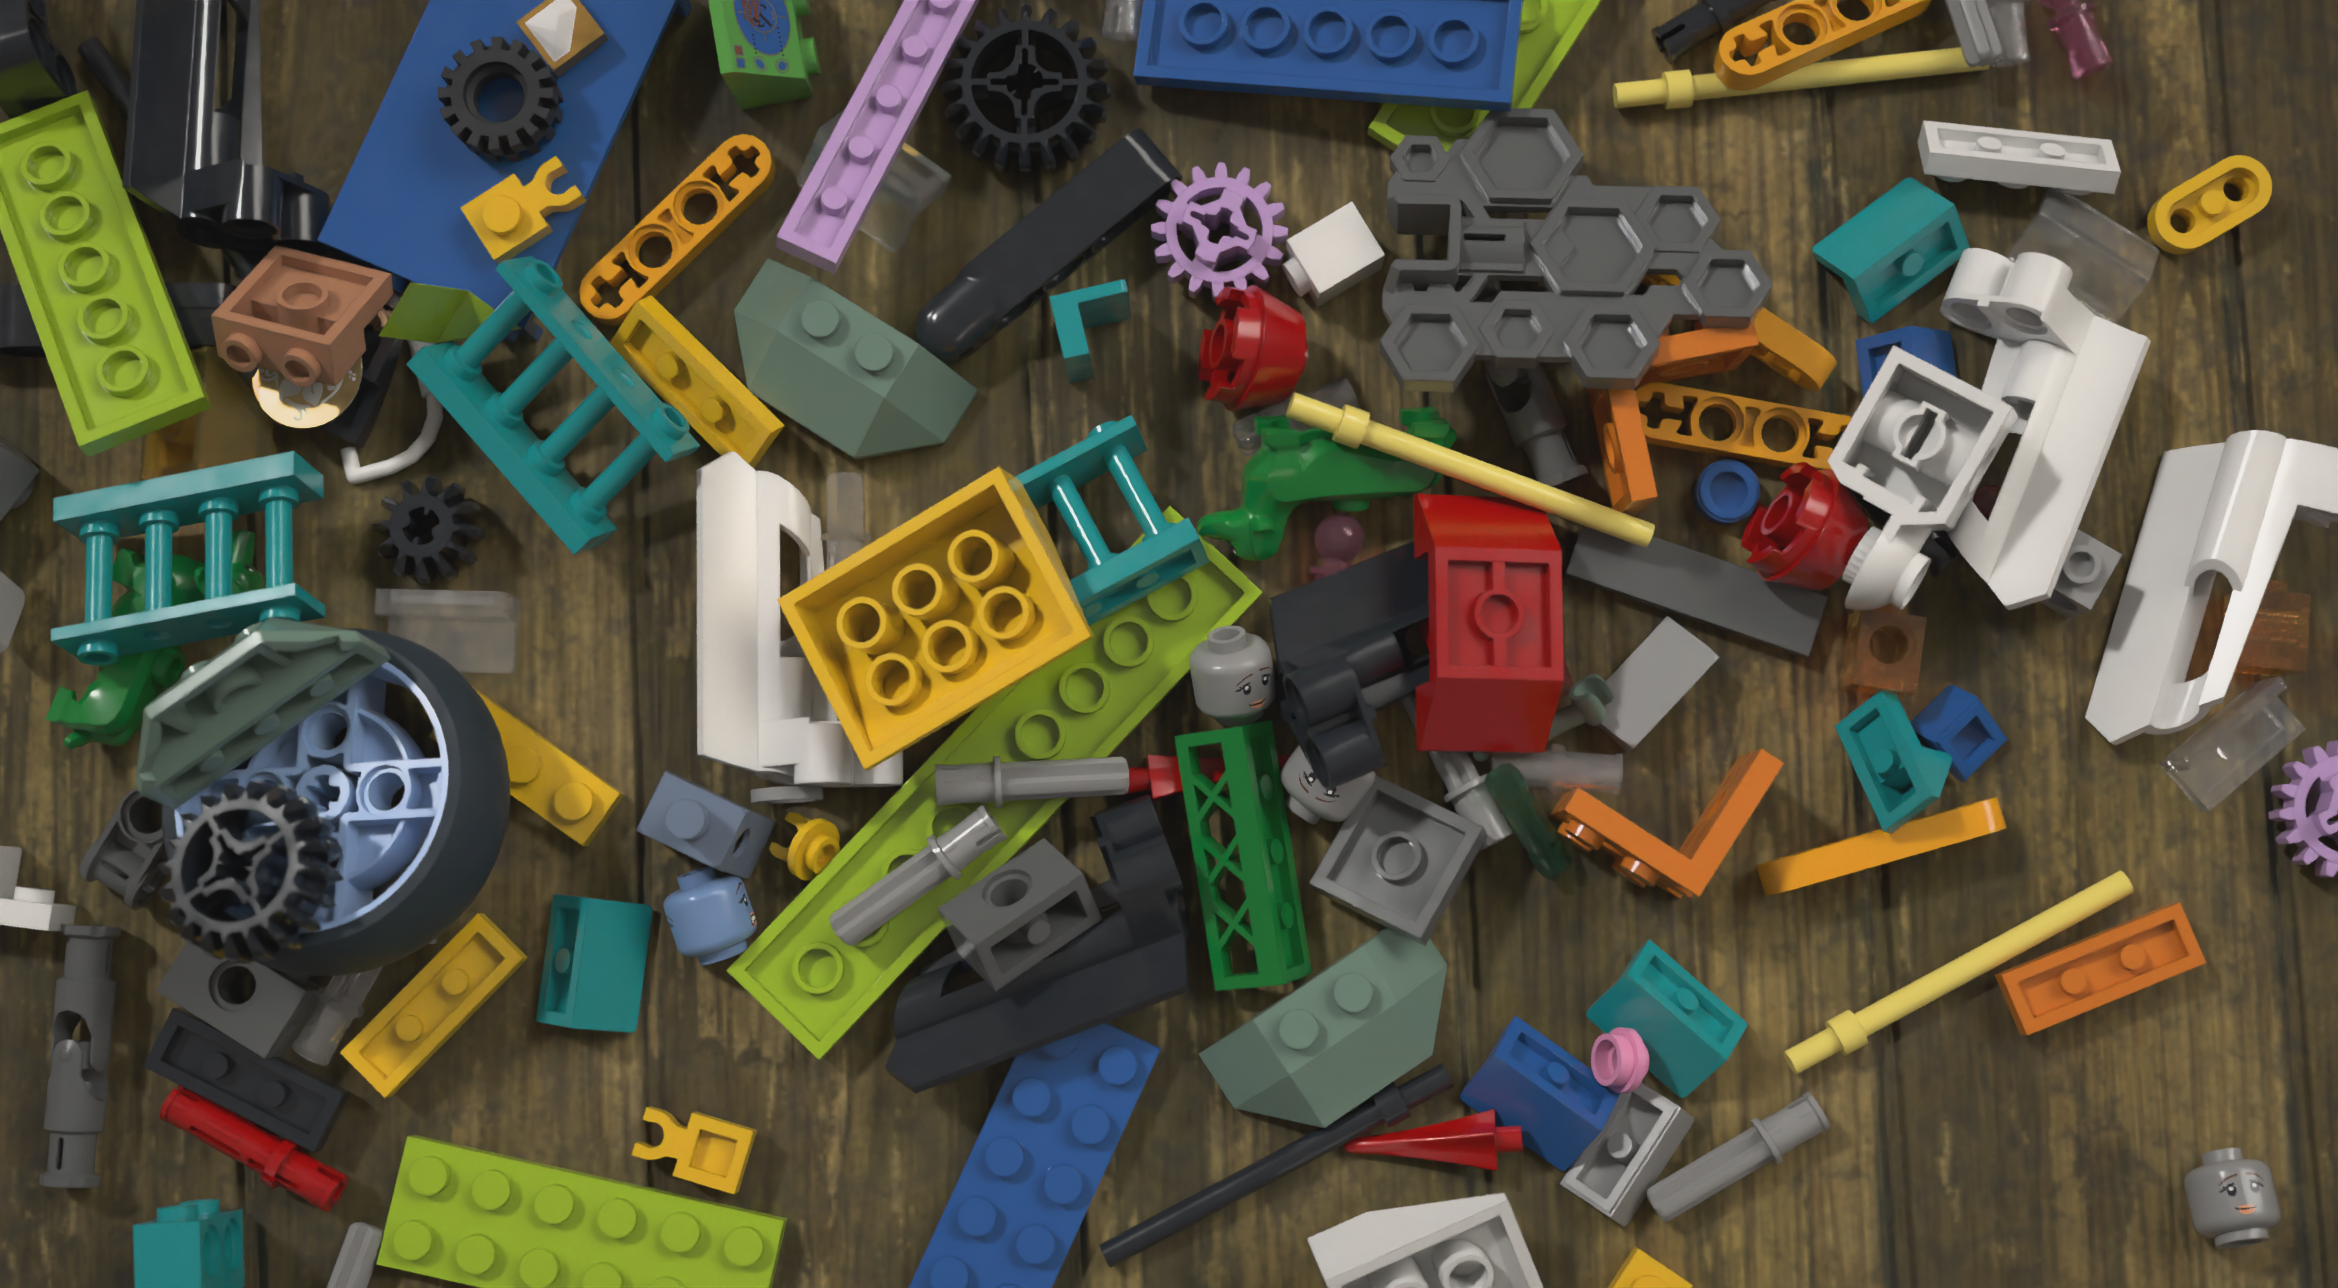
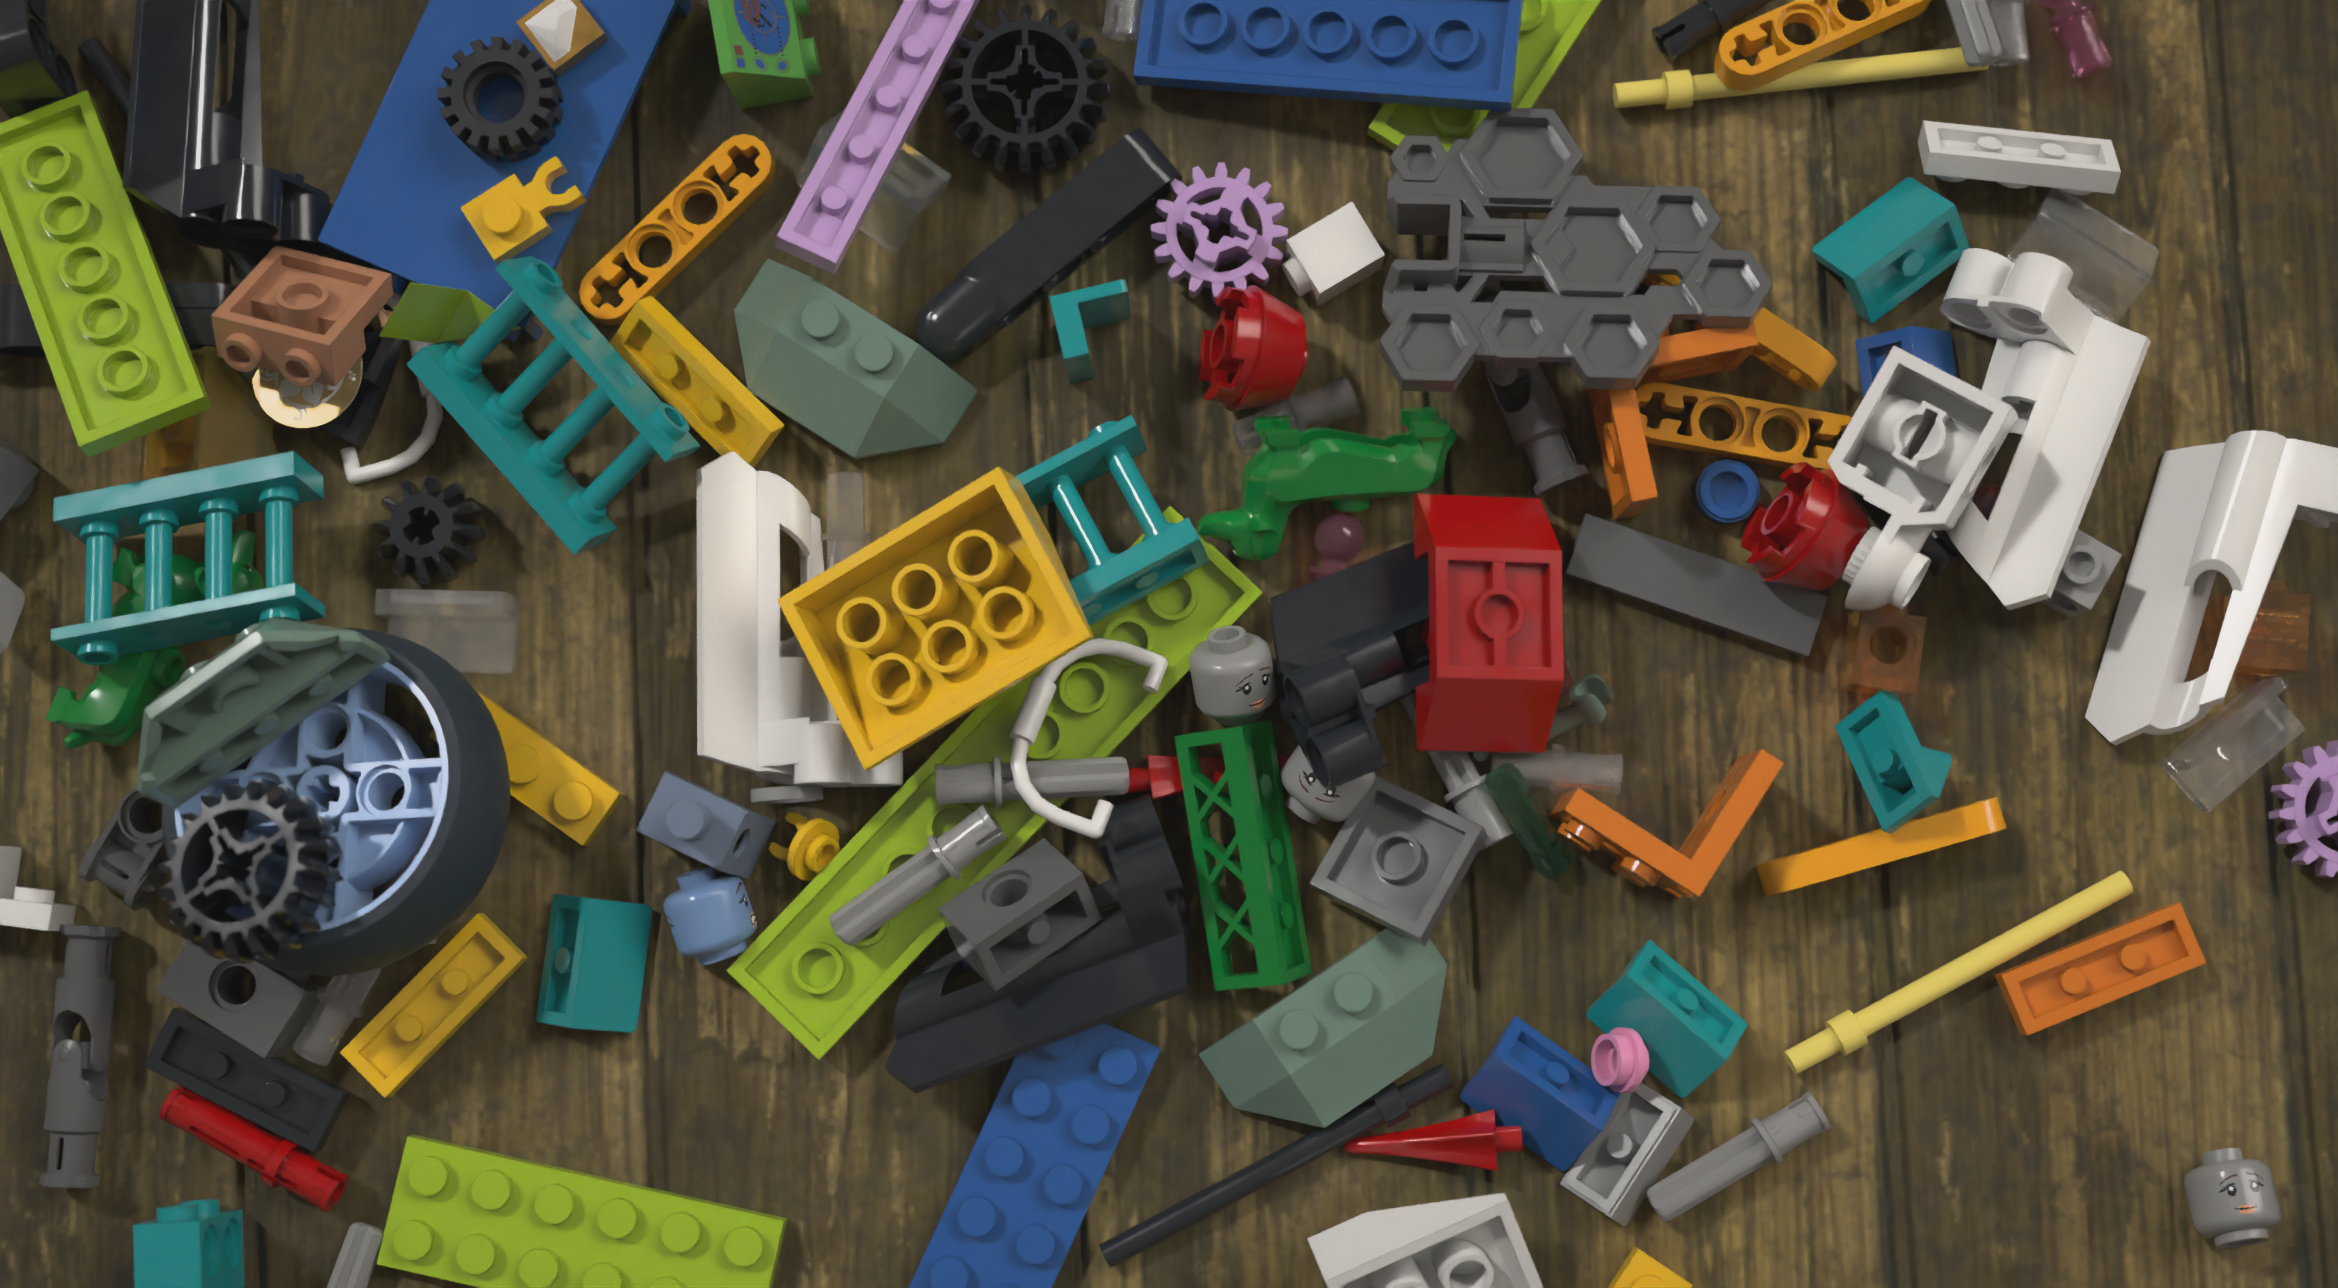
(706, 1150): yellow plate -> none
(1034, 711): none -> white piece
(1352, 427): light yellow bar -> none
(1653, 681): light grey slope -> none
(1959, 726): blue slope -> none
(2206, 207): yellow plate -> none

